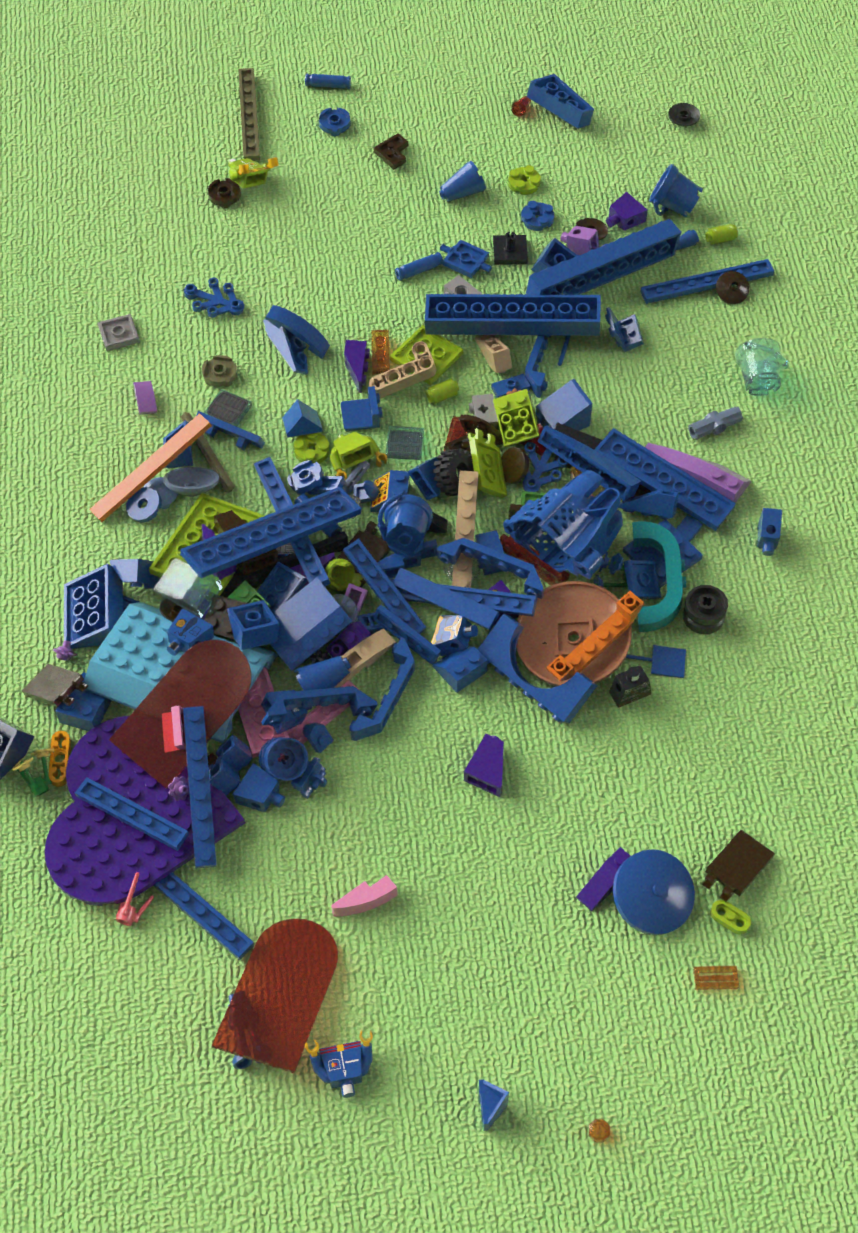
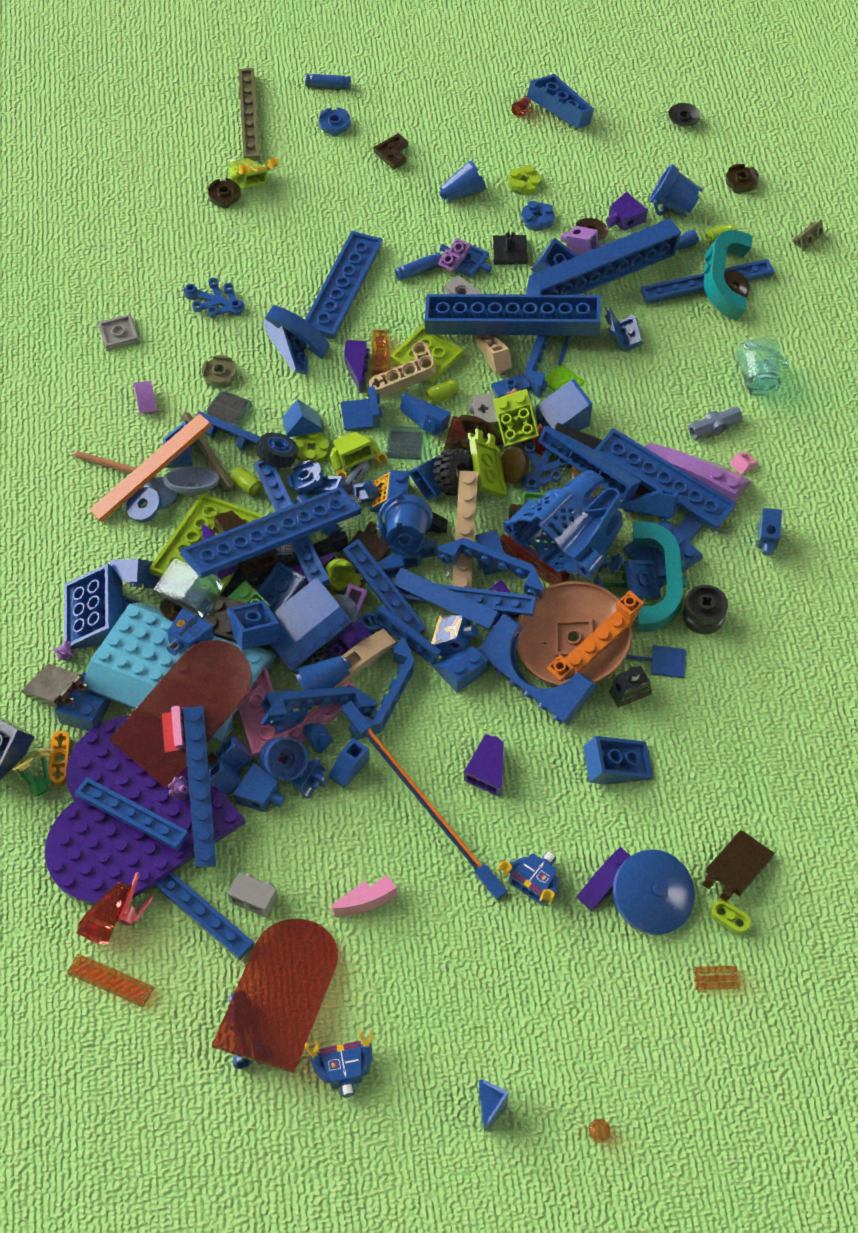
(102, 917): none -> clear red slope
(105, 462): none -> nougat piece
(110, 980): none -> clear orange tile
(246, 481): none -> lime head
(252, 894): none -> light grey brick
(277, 450): none -> black wheel
(343, 283): none -> blue plate
(349, 762): none -> blue slope
(425, 414): none -> blue slope
(455, 255): none -> medium lavender slope
(483, 873): none -> piece
(533, 876): none -> blue torso
(560, 377): none -> clear neon green piece
(617, 760): none -> blue slope
(716, 289): none -> teal arch
(741, 185): none -> dark brown plate
(743, 462): none -> bright pink slope
(810, 235): none -> olive hinge

